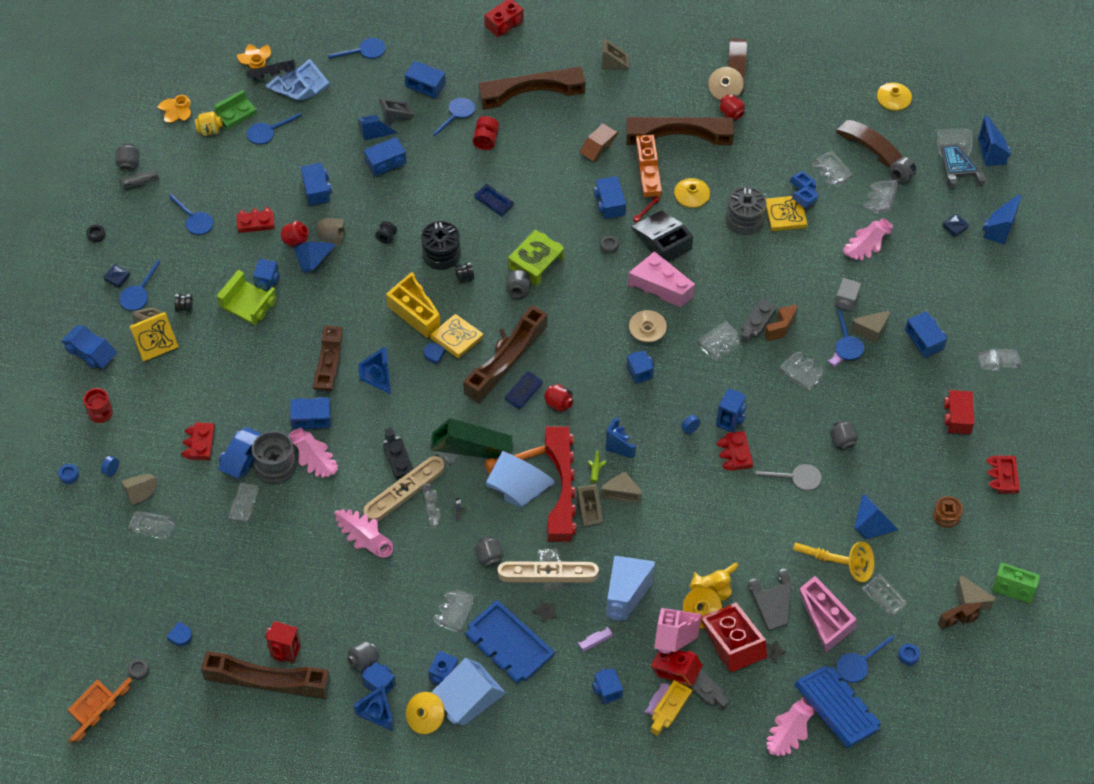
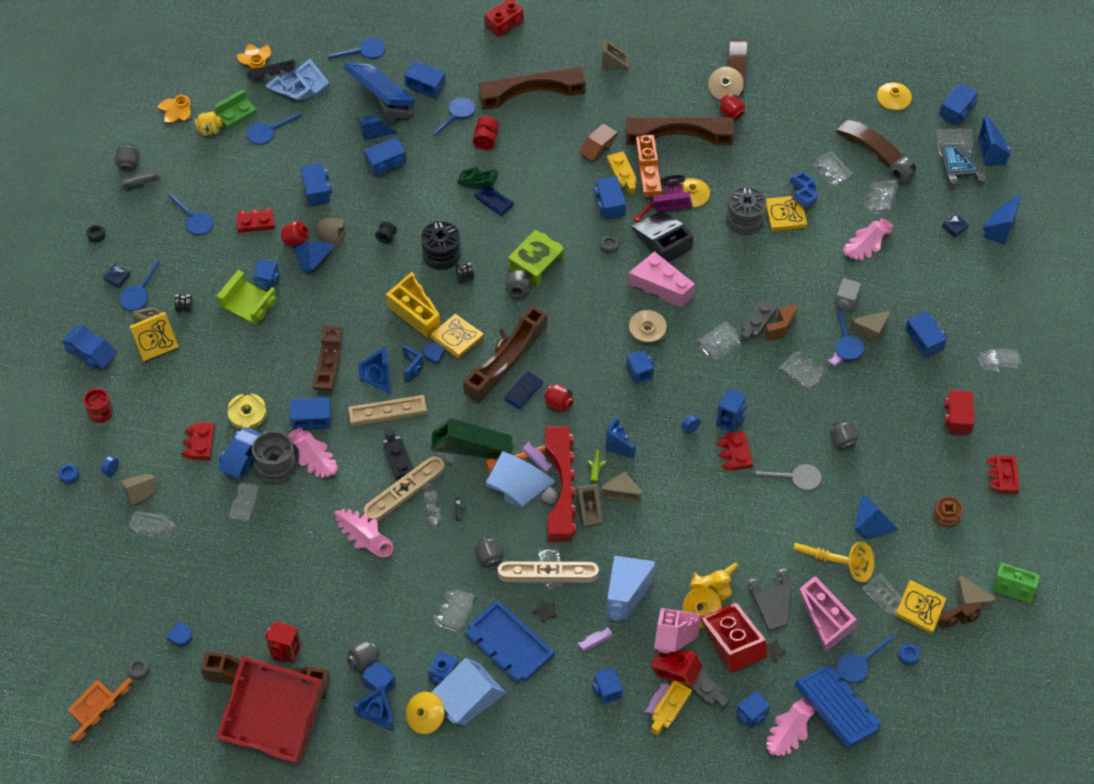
(251, 420): none -> light yellow plate
(271, 709): none -> red tile
(379, 84): none -> blue hinge
(387, 410): none -> tan tile
(416, 365): none -> blue bracket
(474, 178): none -> dark green slope
(536, 456): none -> lavender piece
(549, 496): none -> light grey hinge
(621, 168): none -> yellow hinge
(674, 196): none -> magenta piece
(753, 710): none -> blue brick
(920, 606): none -> yellow tile
(958, 103): none -> blue brick

